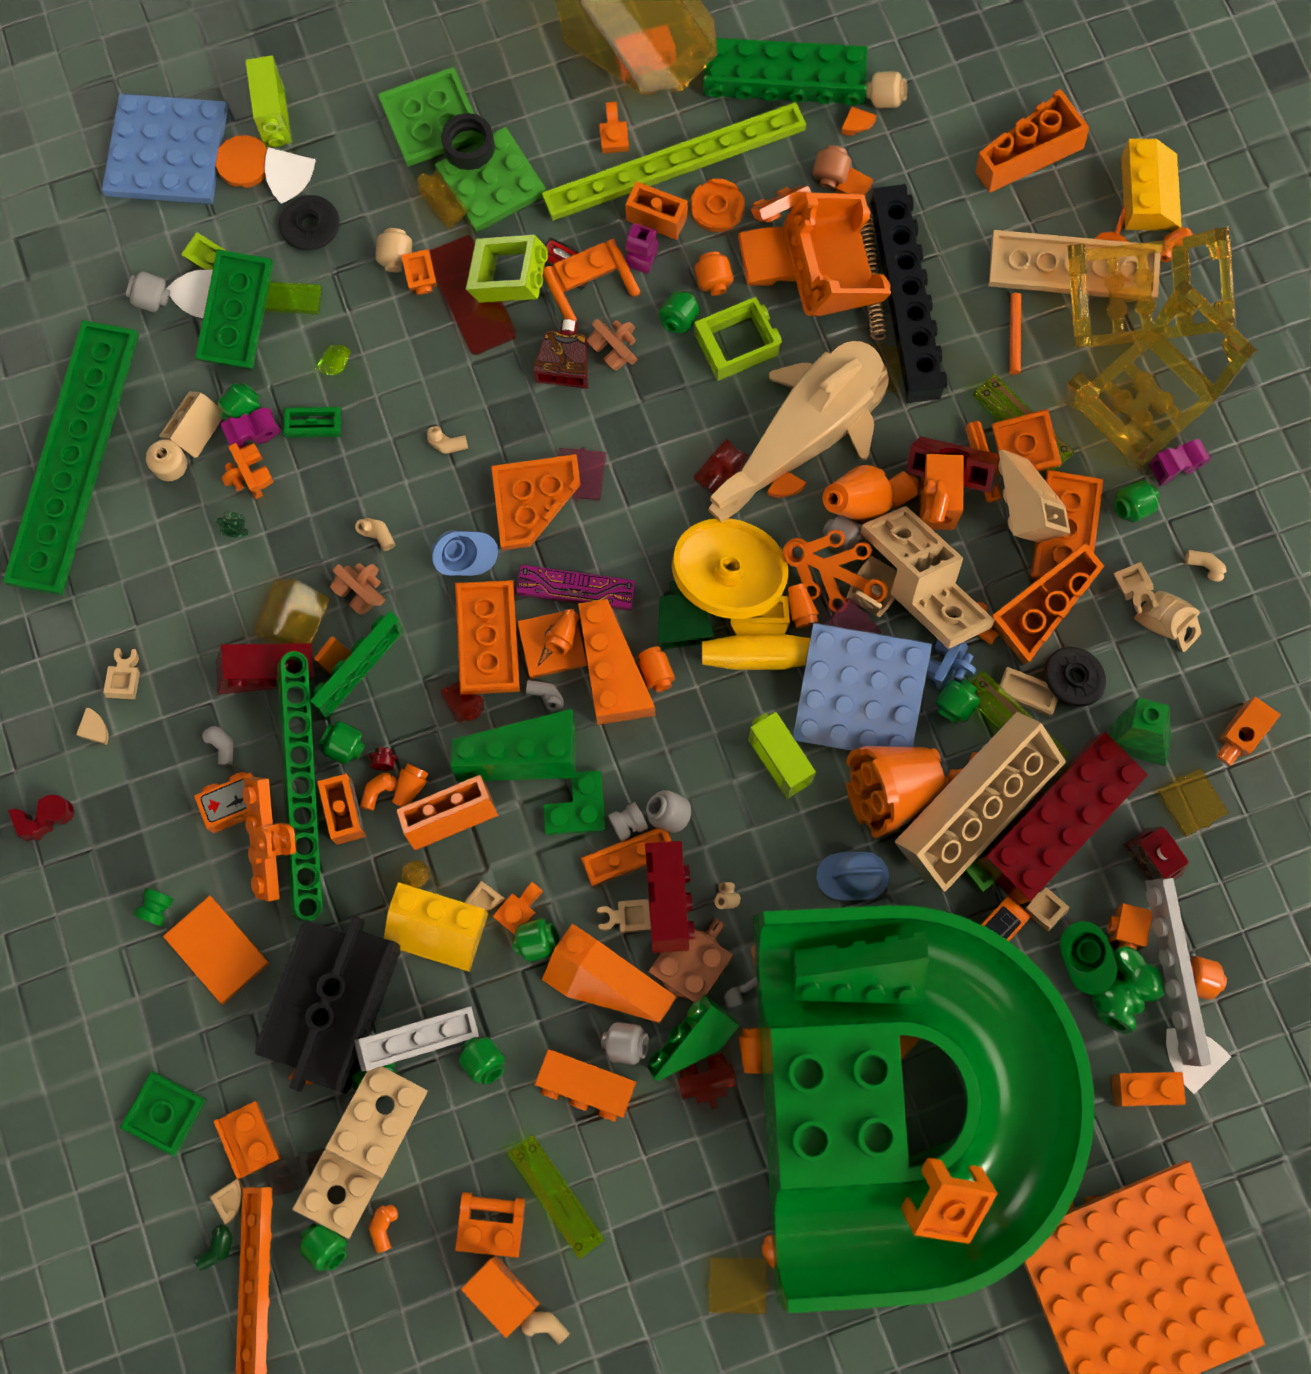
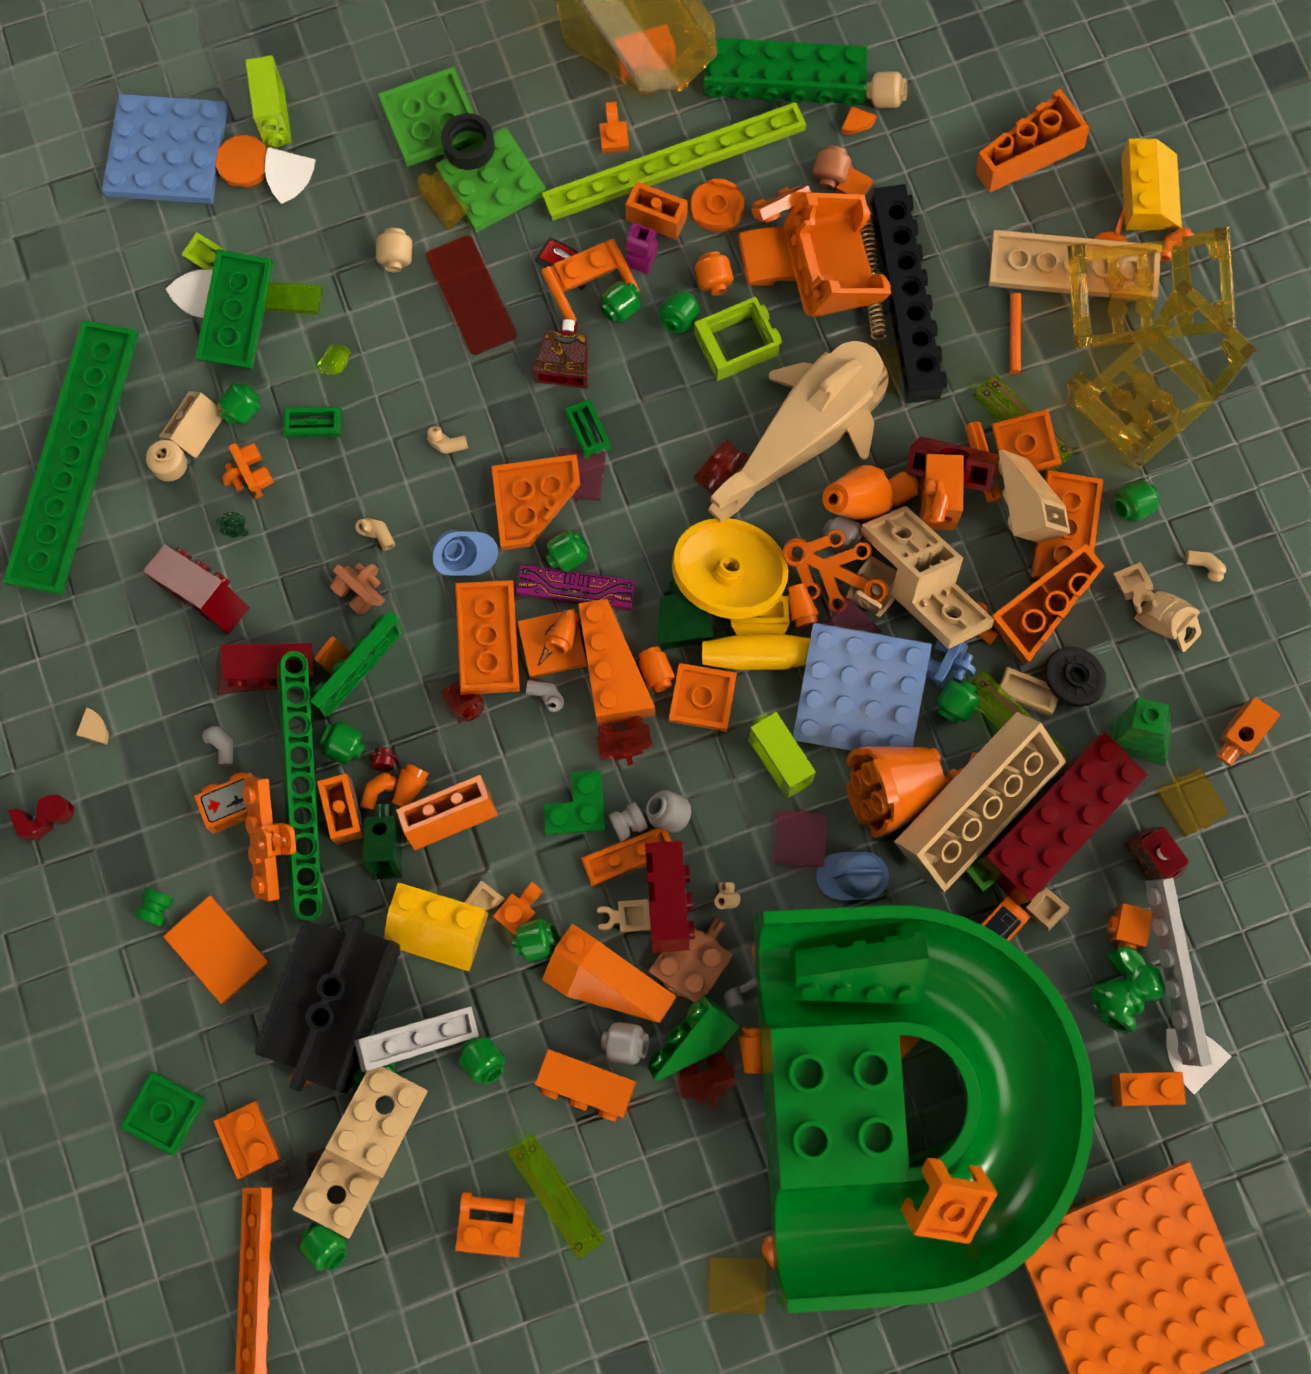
(122, 680): tan plate -> none
(147, 291): light grey head -> none
(197, 587): none -> wedge
(218, 1250): dark green arm -> none
(228, 1200): tan tile -> none
(256, 427): magenta leg -> none
(291, 613): clear yellow slope -> none
(309, 238): black wheel -> none
(379, 1225): orange arm -> none
(382, 844): none -> dark green torso
(415, 873): clear yellow plate -> none
(419, 272): orange bracket -> none
(483, 266): lime window -> none
(500, 1296): orange piece -> none
(519, 751): green wedge -> none
(544, 1322): tan arm -> none
(567, 550): none -> green head
(594, 448): none -> green tile
(603, 335): nougat hips -> none
(620, 302): none -> green head
(624, 743): none -> clear red hips
(702, 697): none -> orange plate
(786, 486): orange tile -> none
(800, 838): none -> clear pink piece
(1088, 957): green piece -> none
(1185, 458): magenta leg -> none
(1208, 977): orange head -> none

